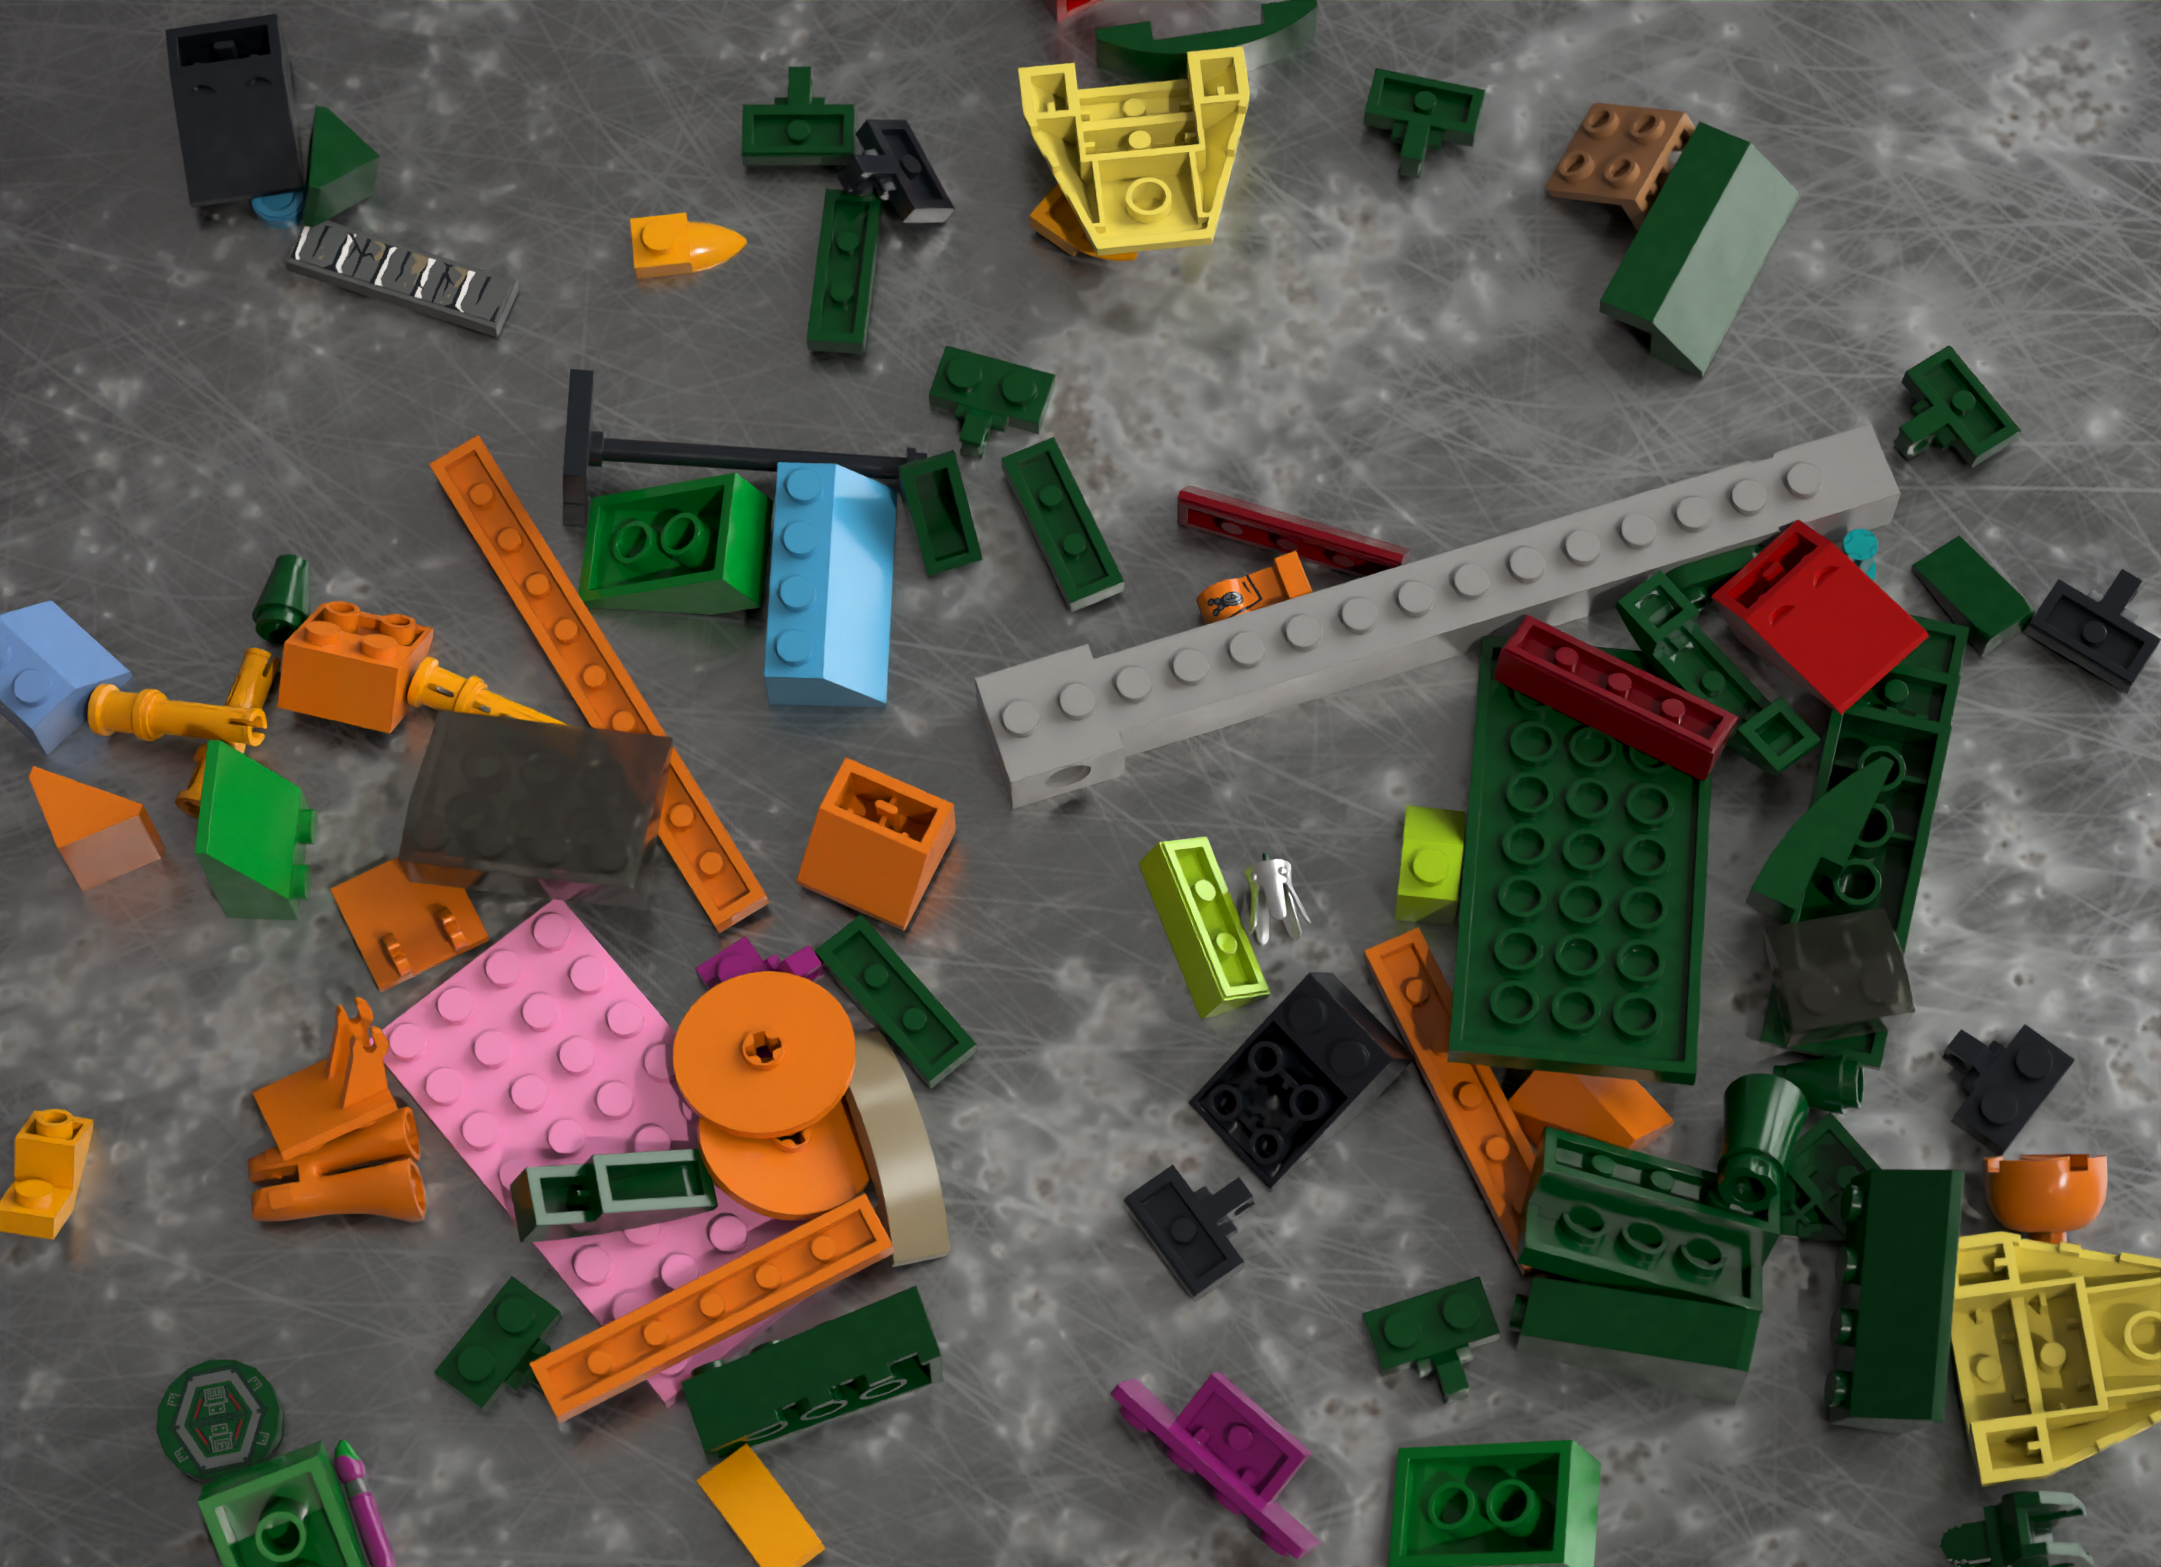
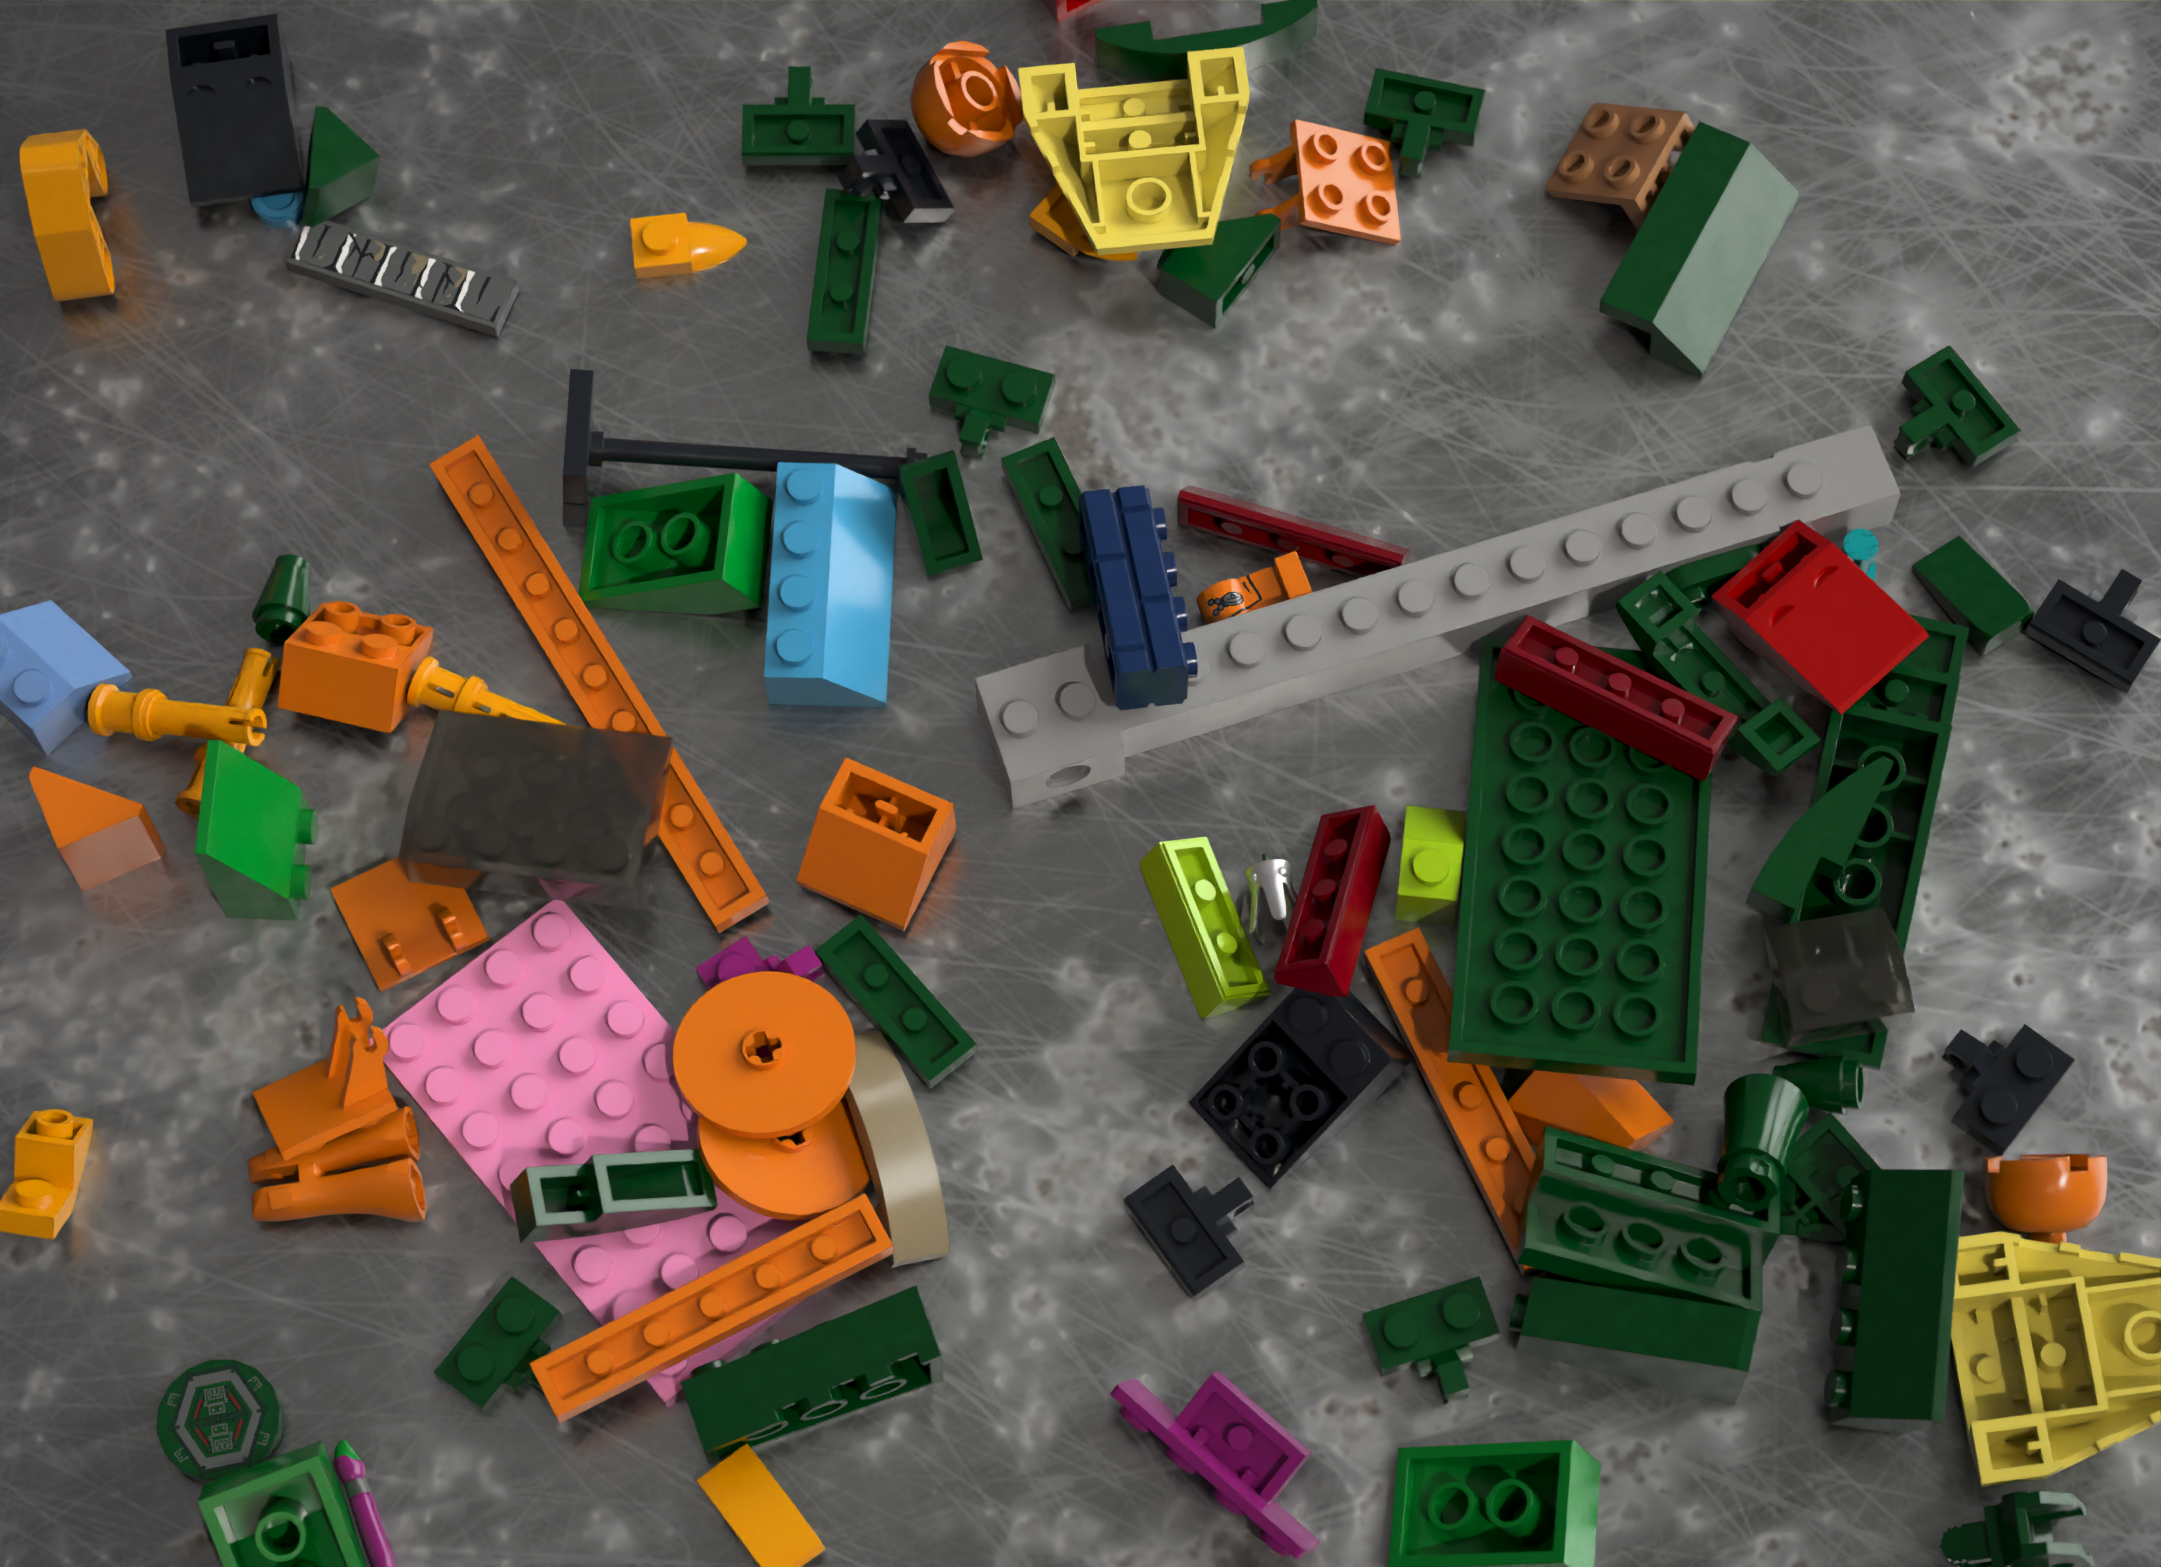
(58, 180): none -> light orange connector
(965, 101): none -> orange cylinder
(1134, 597): none -> dark blue brick
(1214, 276): none -> dark green slope
(1334, 902): none -> dark red slope
(1341, 180): none -> orange plate

